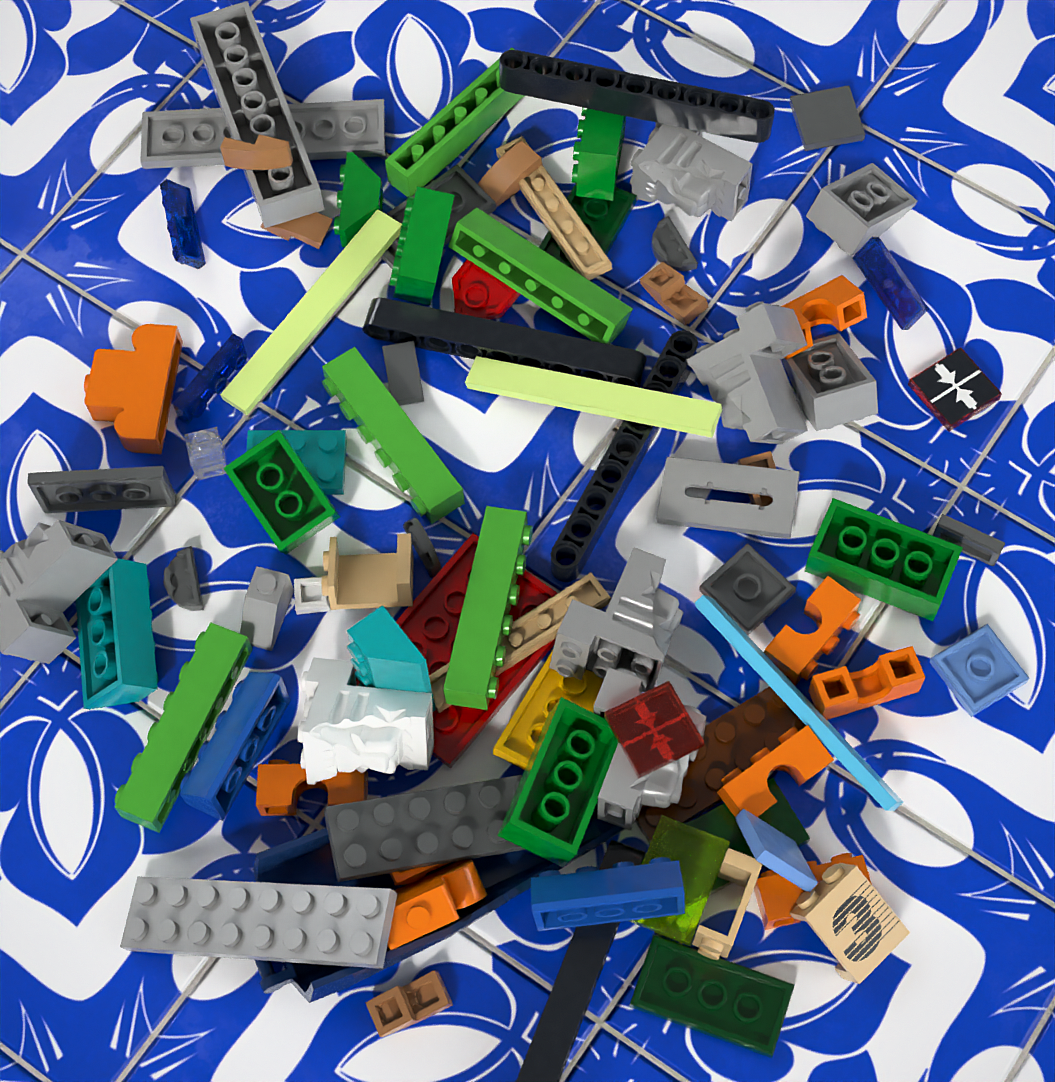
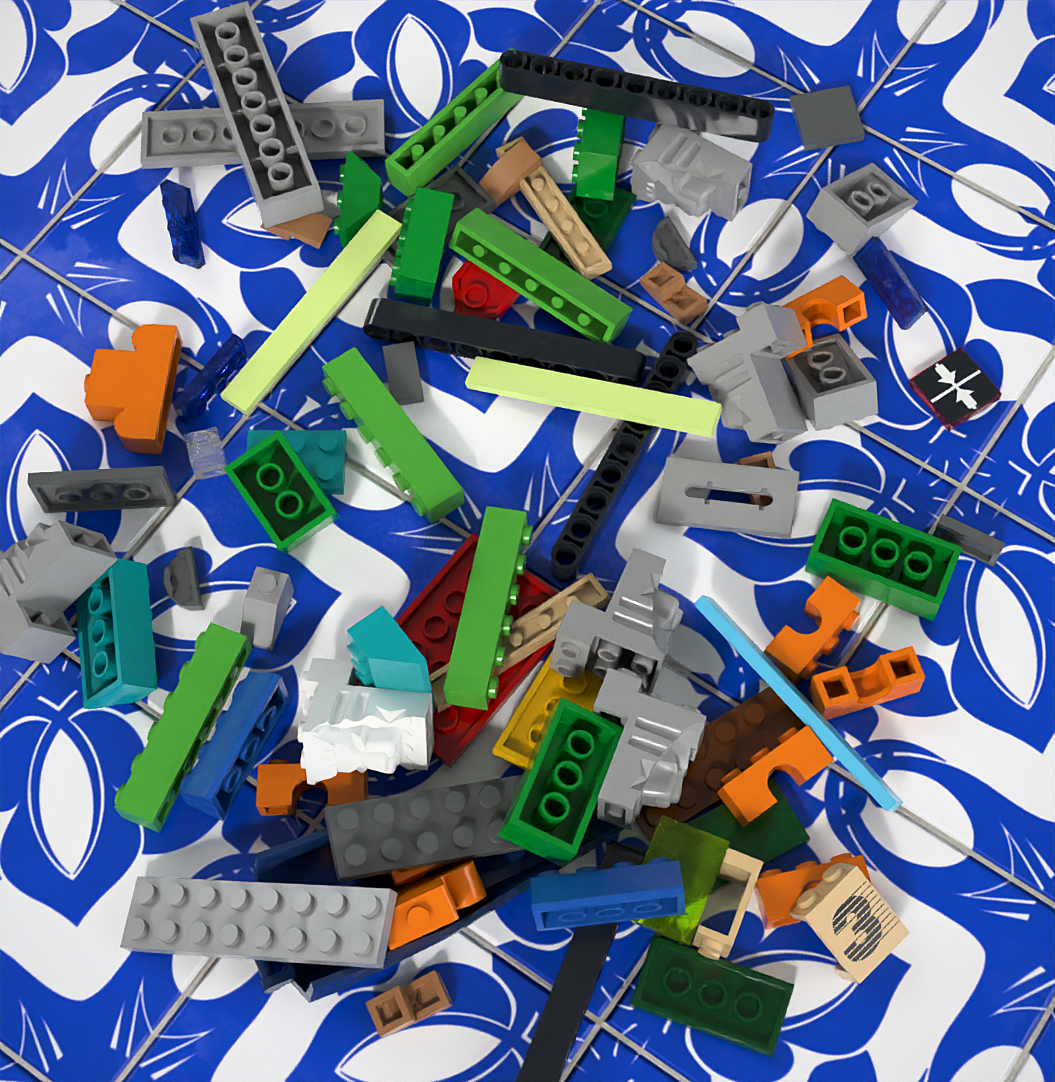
(263, 155): medium nougat slope -> none
(309, 596): white tile -> none
(369, 578): tan panel -> none
(423, 546): dark grey tile -> none
(654, 729): clear red tile -> none
(748, 588): dark grey tile -> none
(776, 850): medium blue tile -> none
(979, 670): medium blue tile -> none

